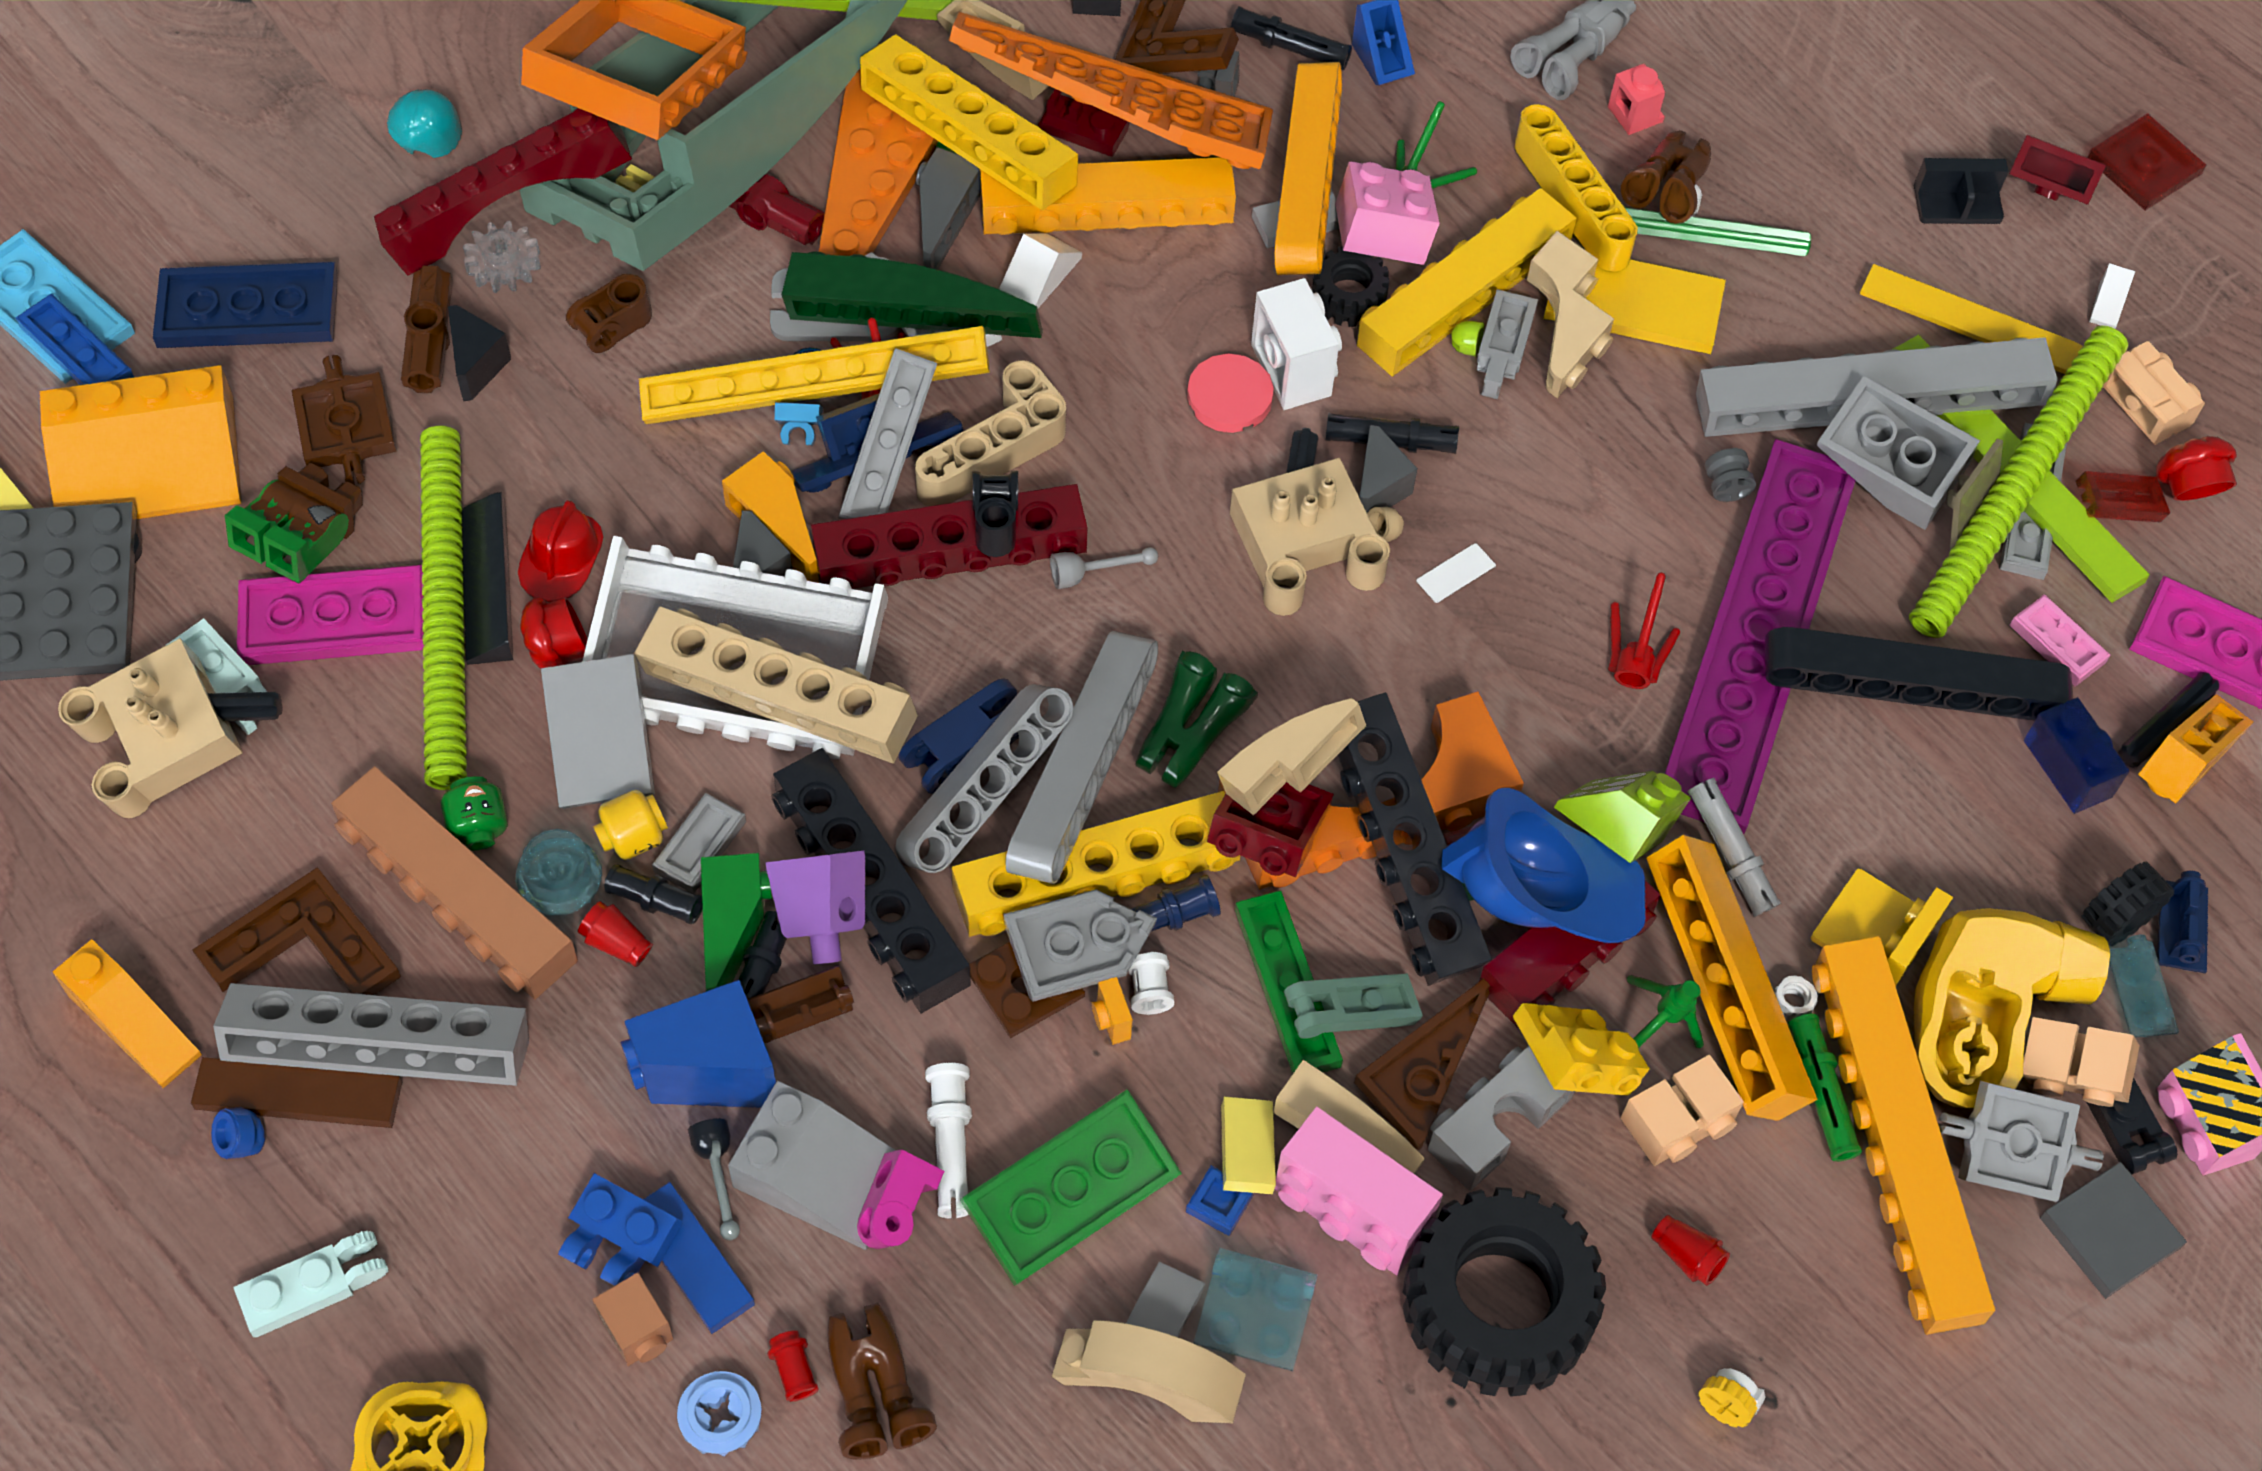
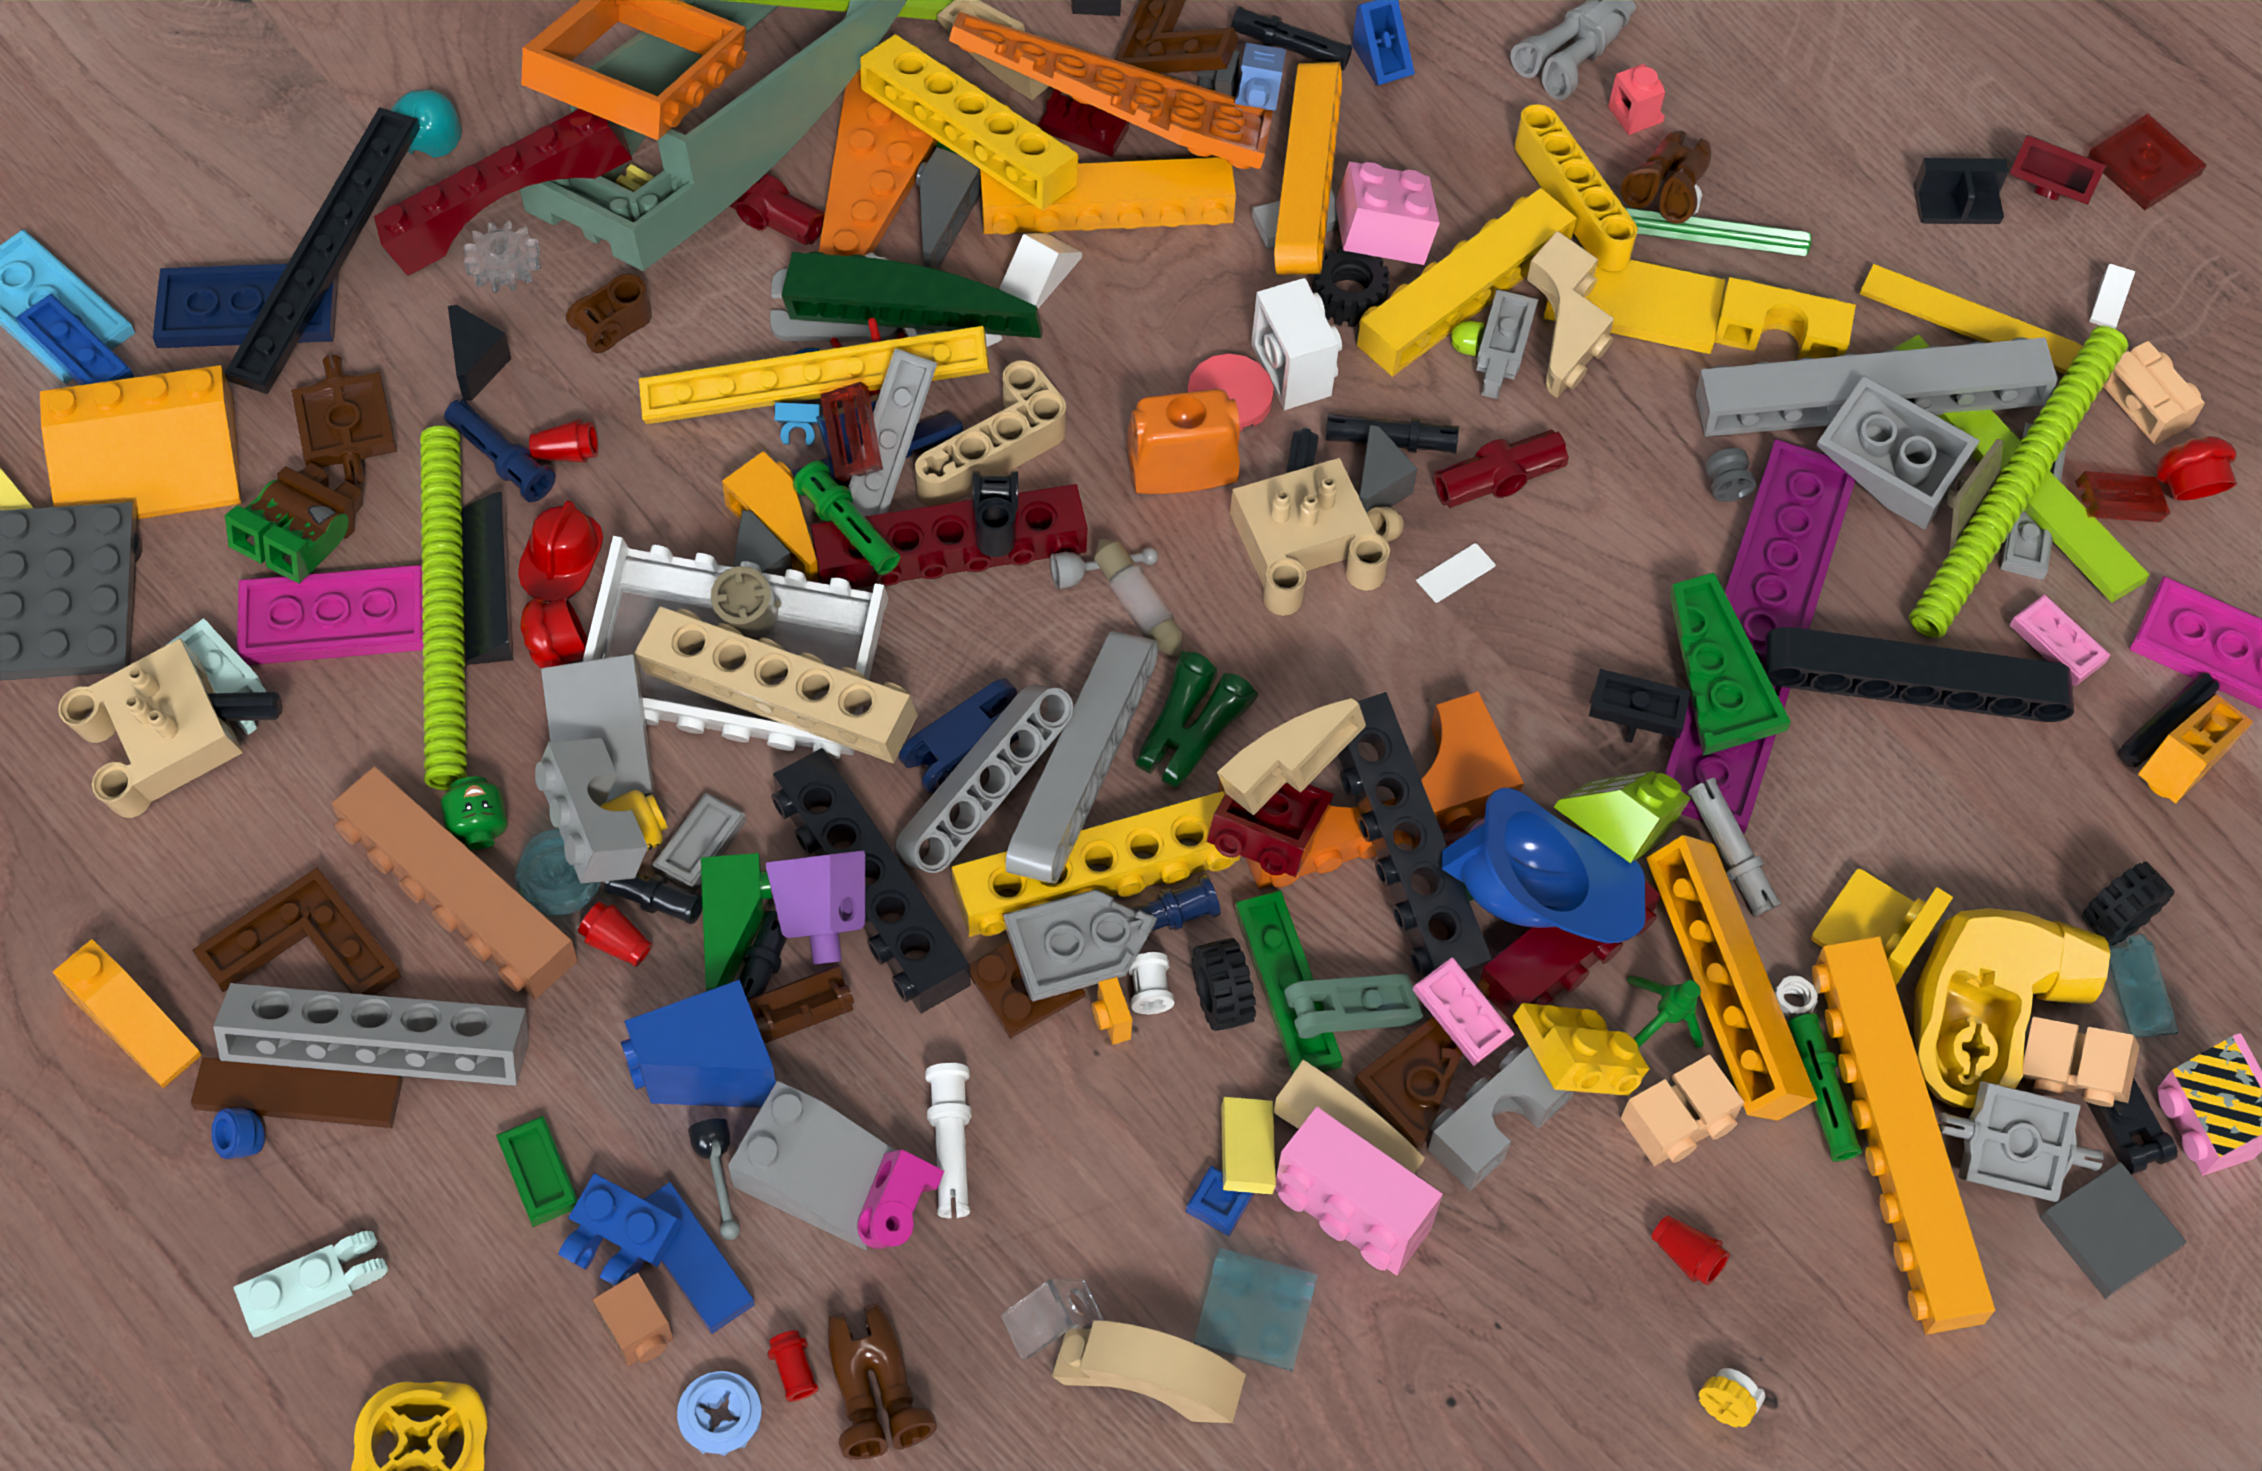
(322, 251): none -> black tile
(426, 329): reddish brown piece -> none
(511, 460): none -> dark blue pin
(537, 1171): none -> green tile
(565, 442): none -> red cone
(596, 840): none -> light grey arch
(745, 601): none -> dark tan piece
(836, 506): none -> green pin
(873, 458): none -> clear red tile
(1049, 1314): none -> clear bracket
(1070, 1187): green tile -> none
(1139, 596): none -> piece
(1166, 1301): light grey slope -> none
(1184, 442): none -> orange piece
(1224, 984): none -> black tyre
(1260, 76): none -> medium blue piece
(1420, 148): green plant -> none
(1463, 1011): none -> bright pink plate
(1500, 468): none -> dark red piece
(1523, 1232): black tyre -> none
(1636, 664): red plant -> none
(1639, 704): none -> black panel
(1725, 677): none -> green wing
(1816, 322): none -> yellow arch
(2076, 755): clear blue brick -> none
(2185, 925): dark blue hinge -> none

